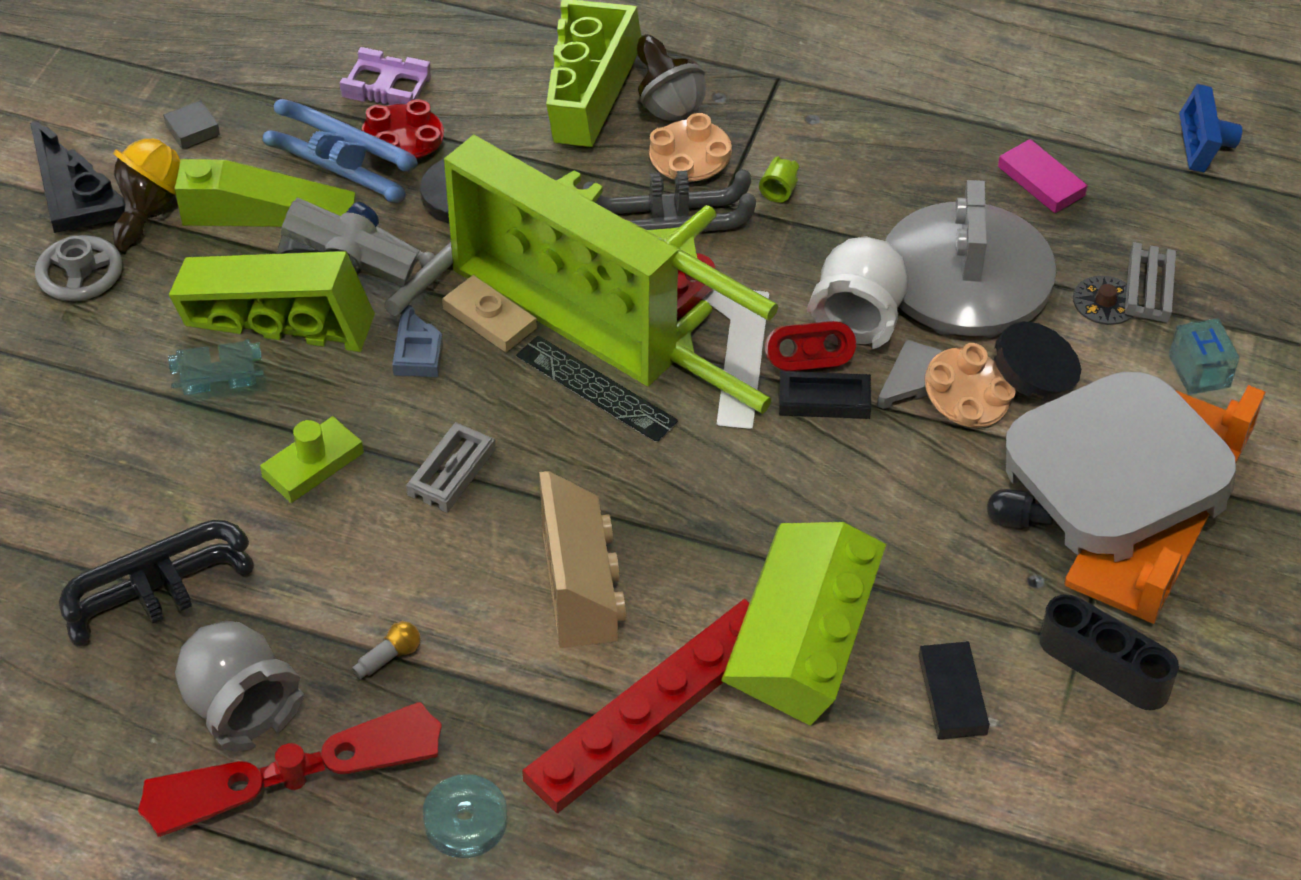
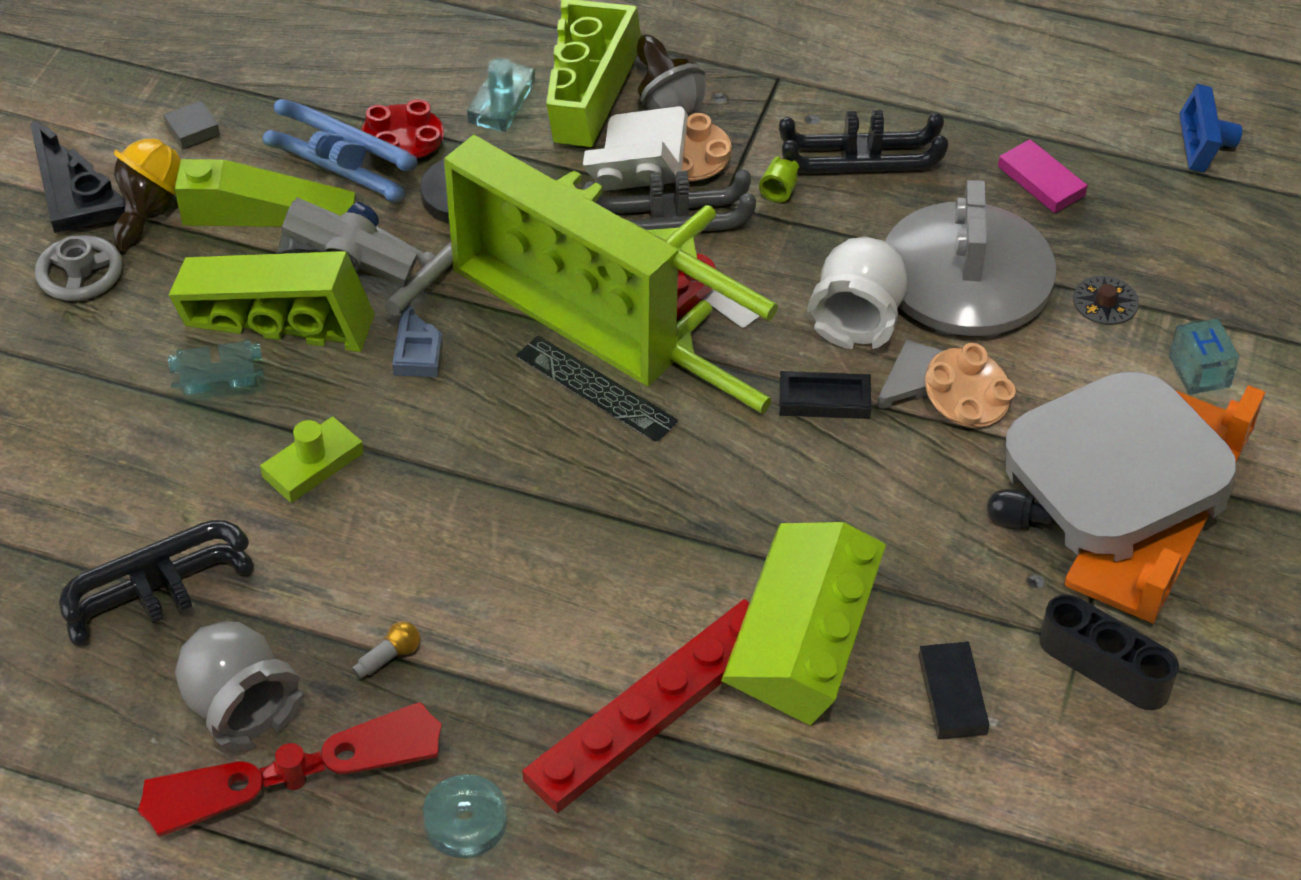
(390, 70): lavender piece -> none
(448, 497): light grey tile -> none
(489, 313): tan plate -> none
(501, 95): none -> clear light blue tile
(579, 564): tan slope -> none
(639, 146): none -> white bracket
(742, 362): white sticker -> none
(809, 345): red plate -> none
(864, 150): none -> black piece
(1037, 360): black tile -> none
(1153, 260): light grey tile -> none

